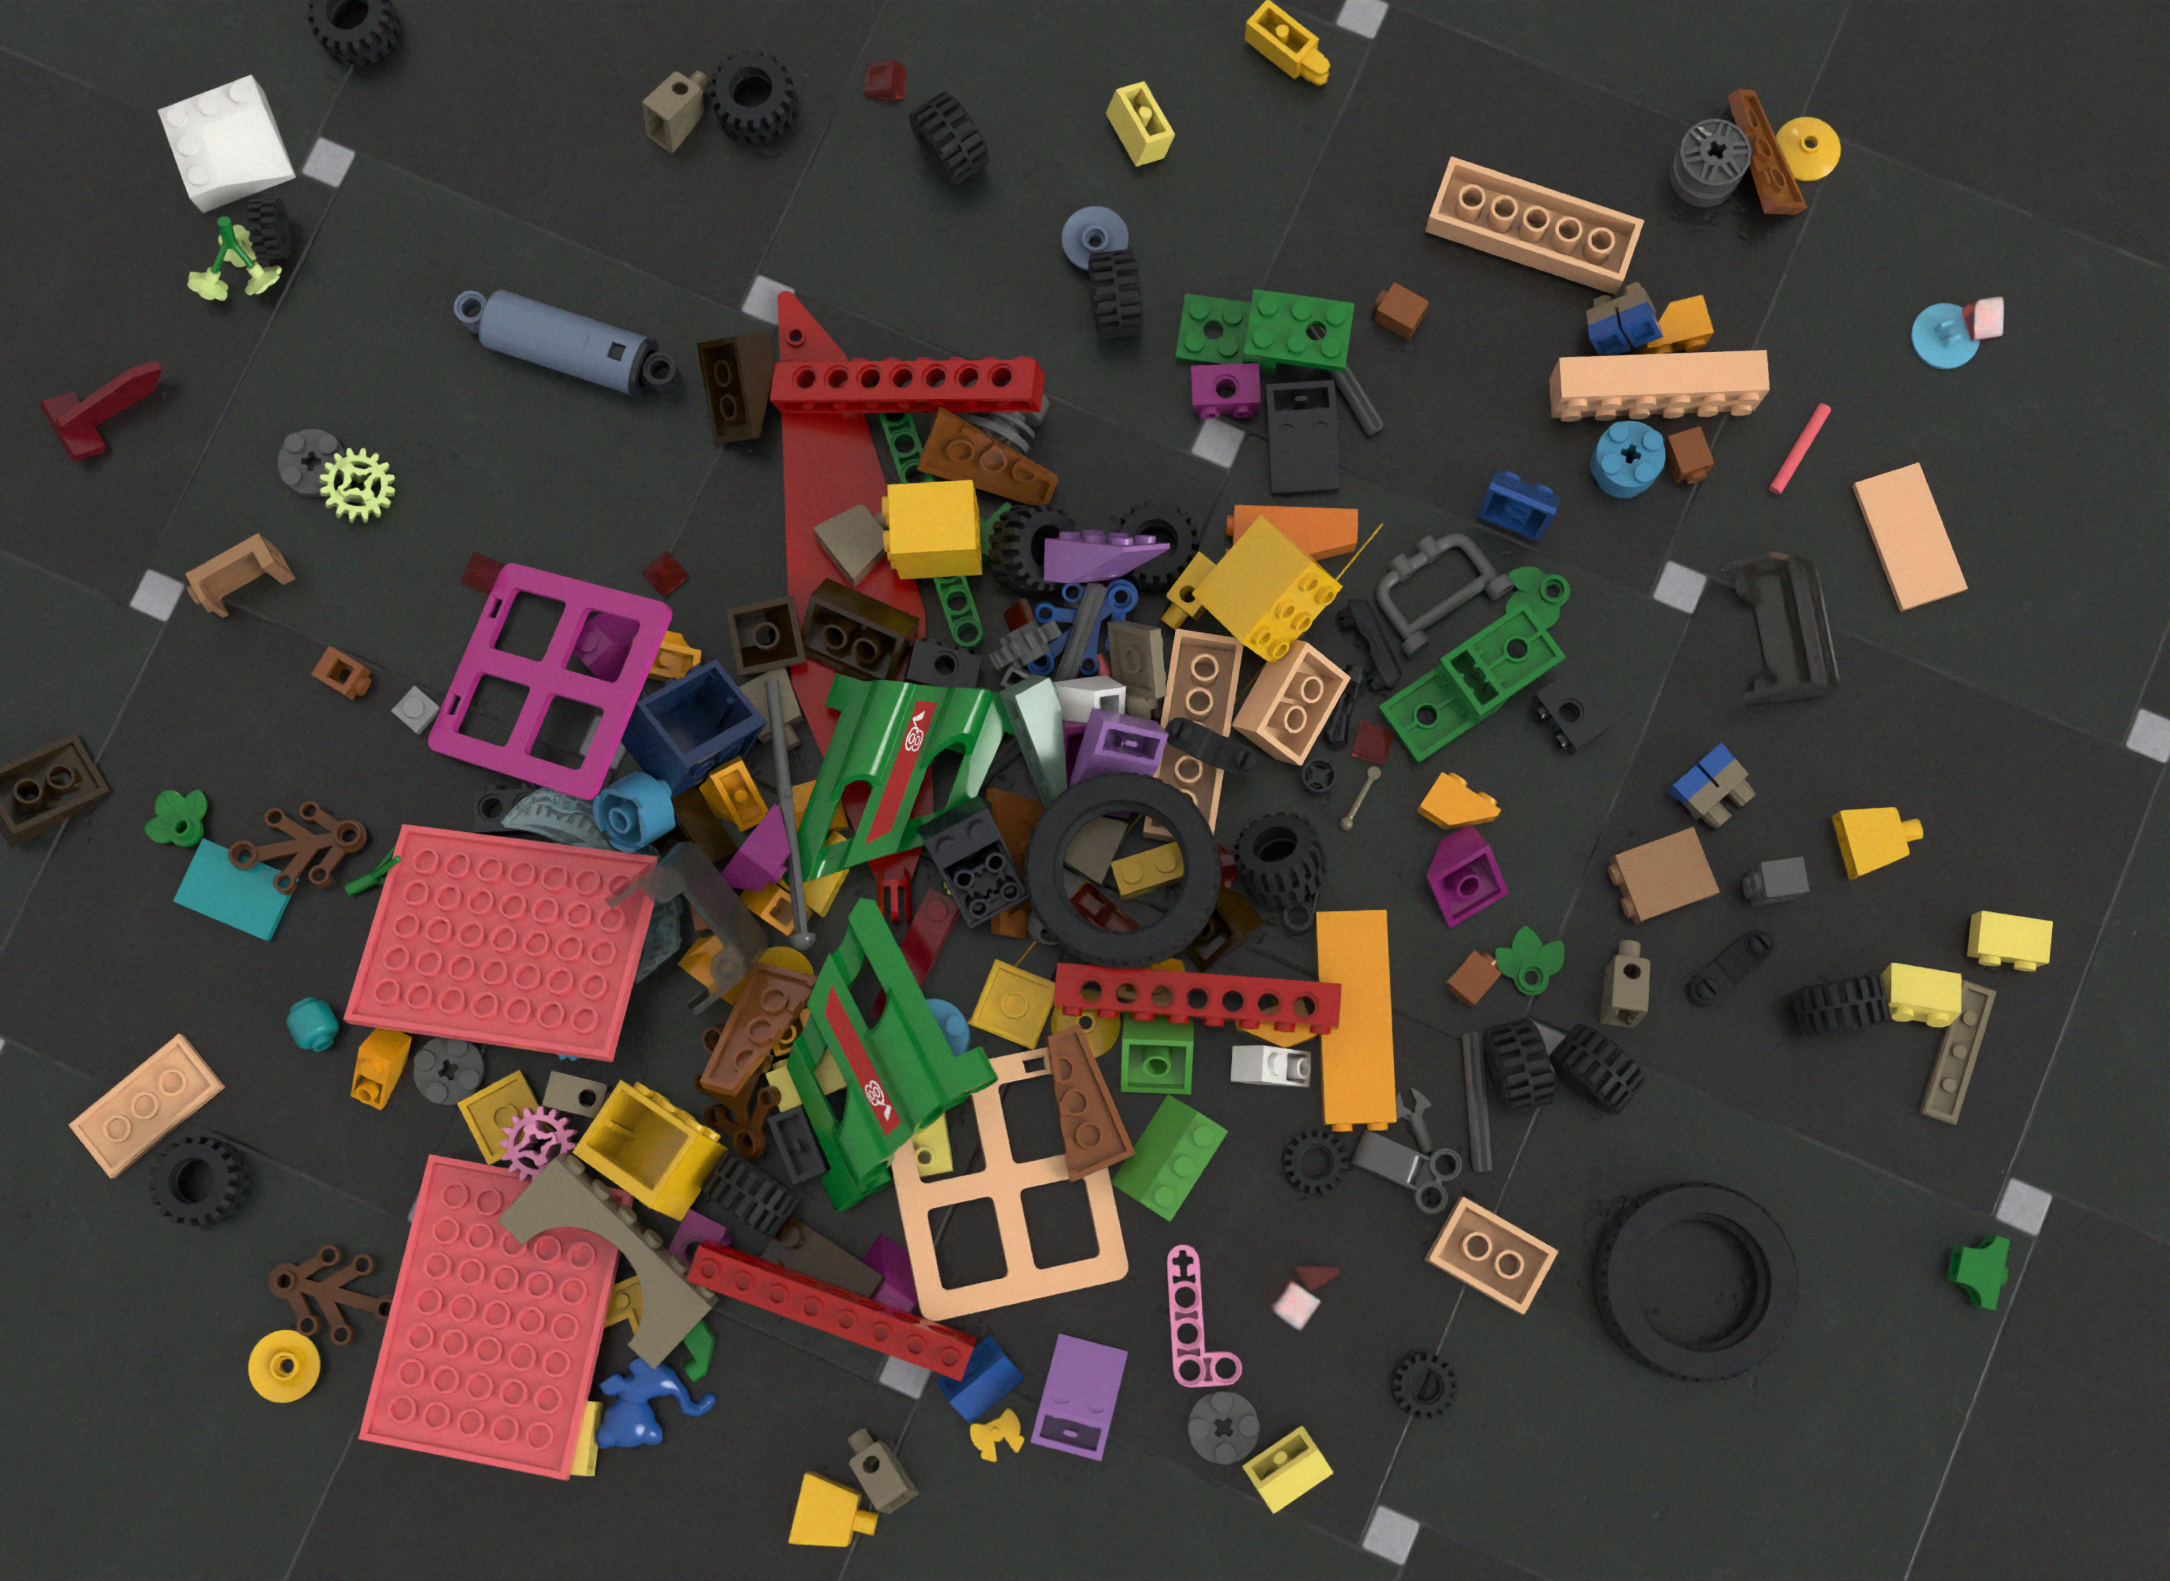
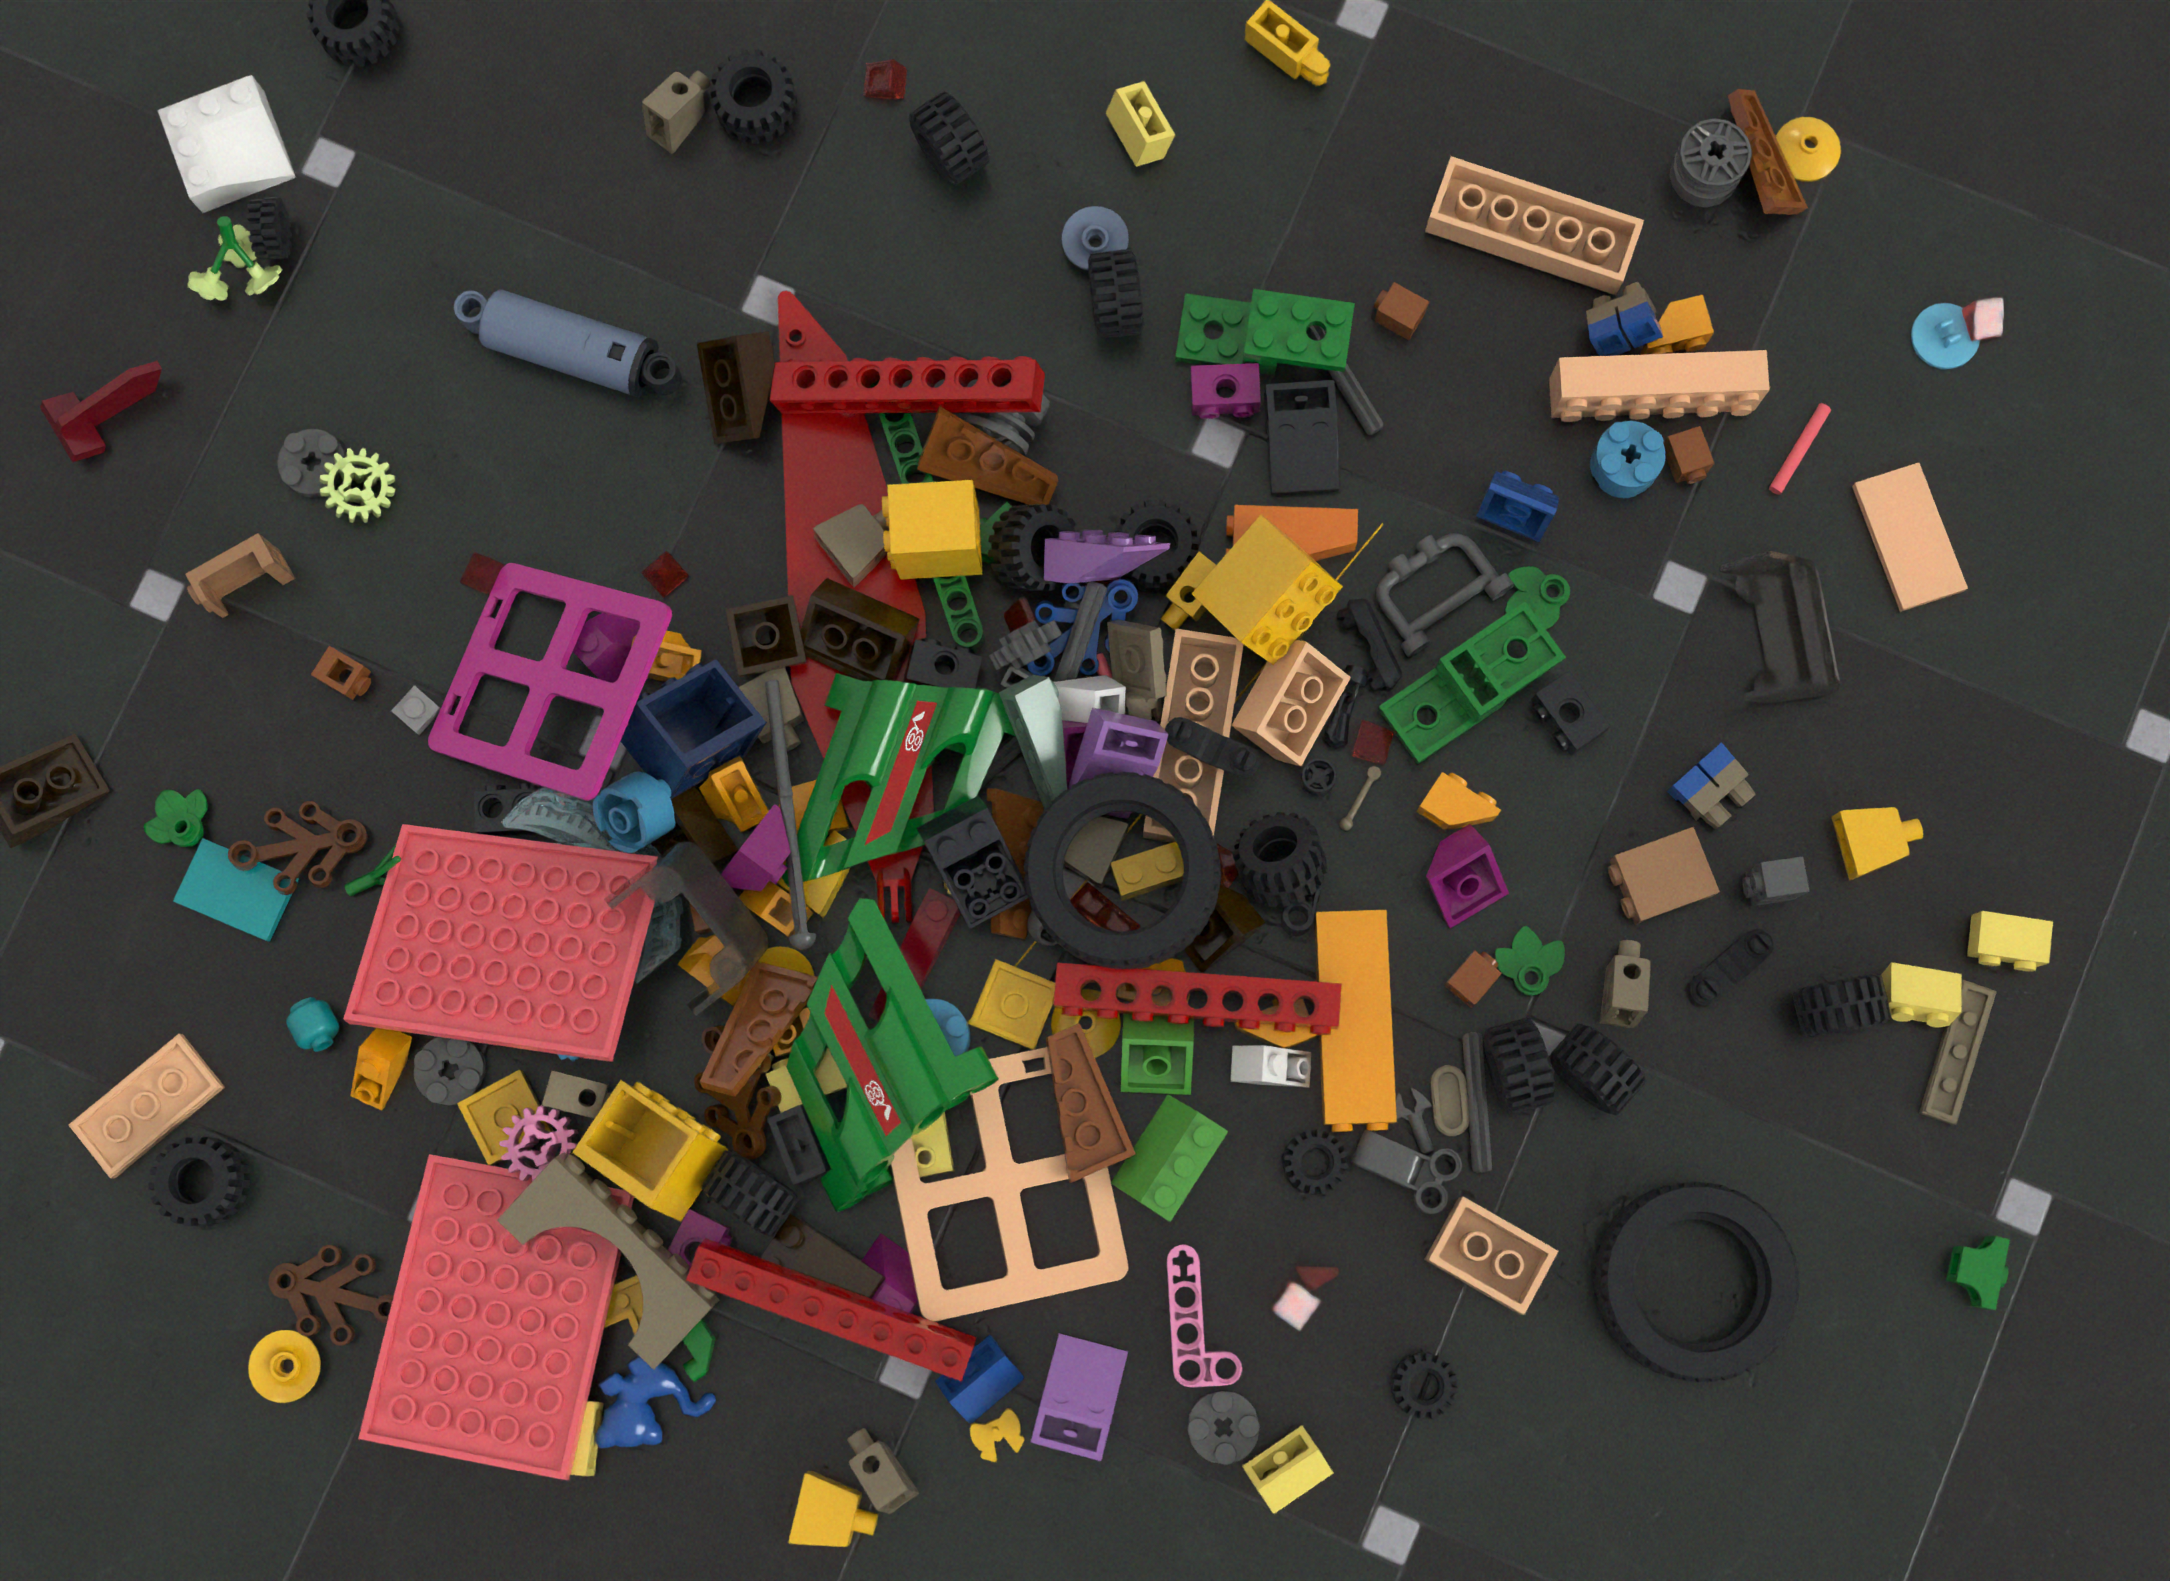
(1449, 1100): none -> dark tan tile

